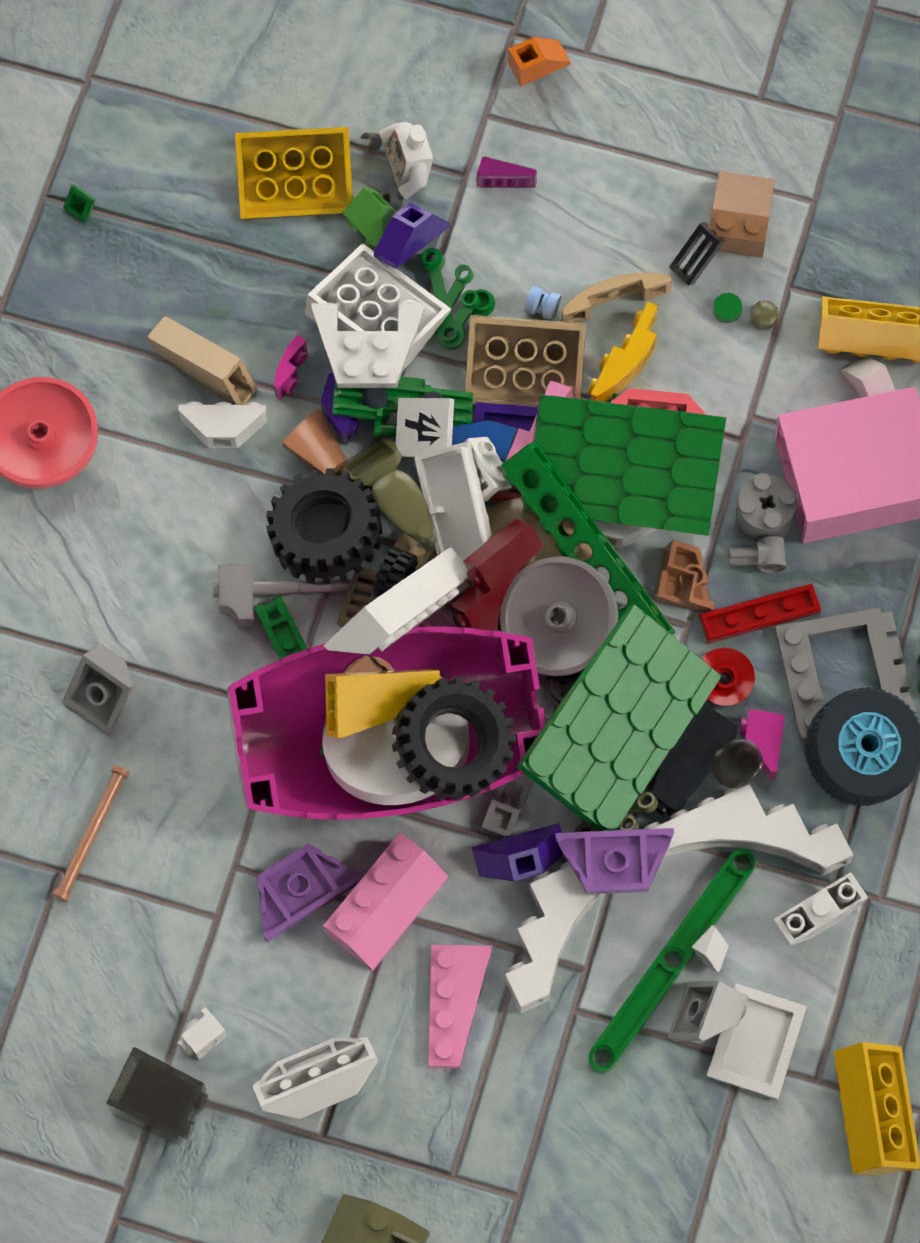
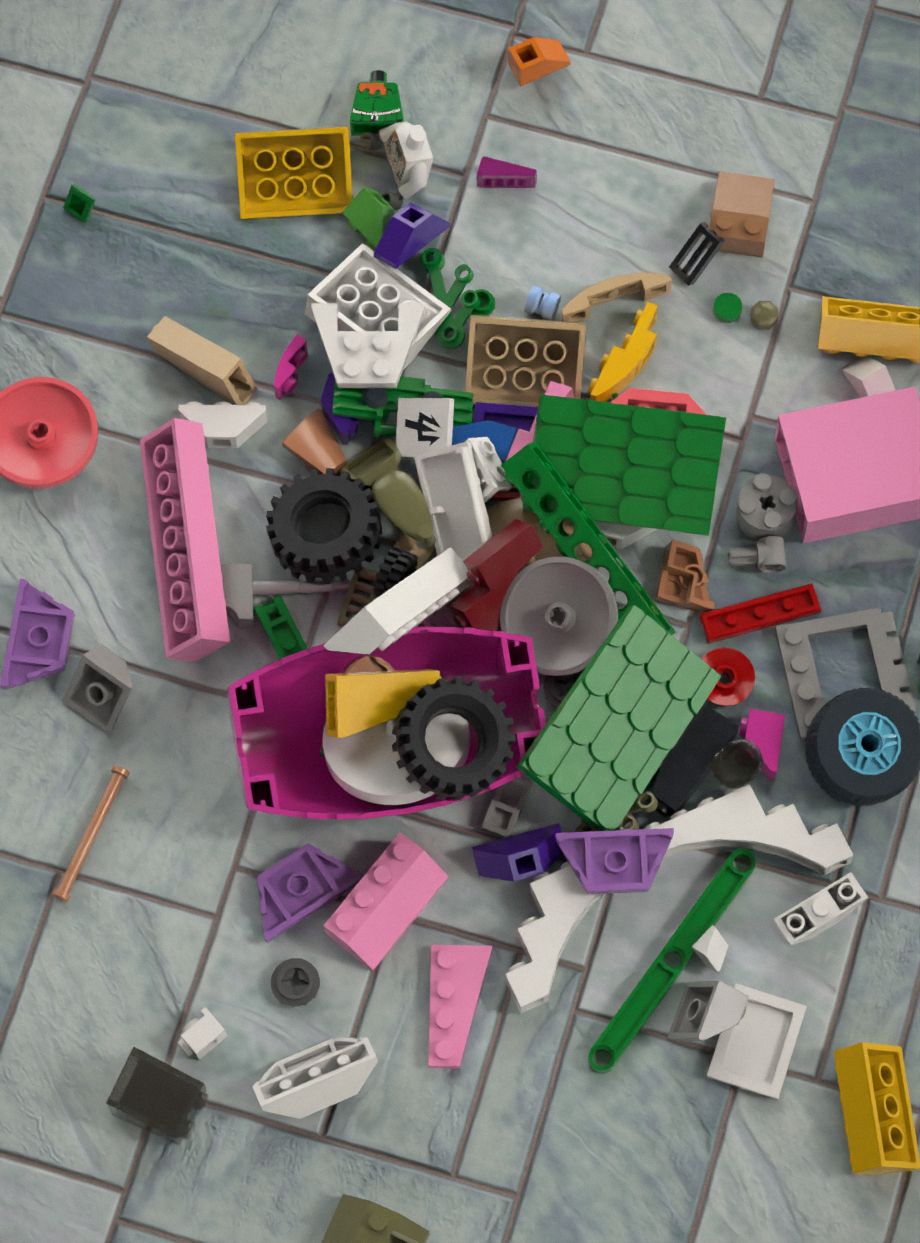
(37, 637): none -> medium lavender wing
(184, 540): none -> bright pink brick
(285, 972): none -> dark grey gear
(375, 105): none -> green torso

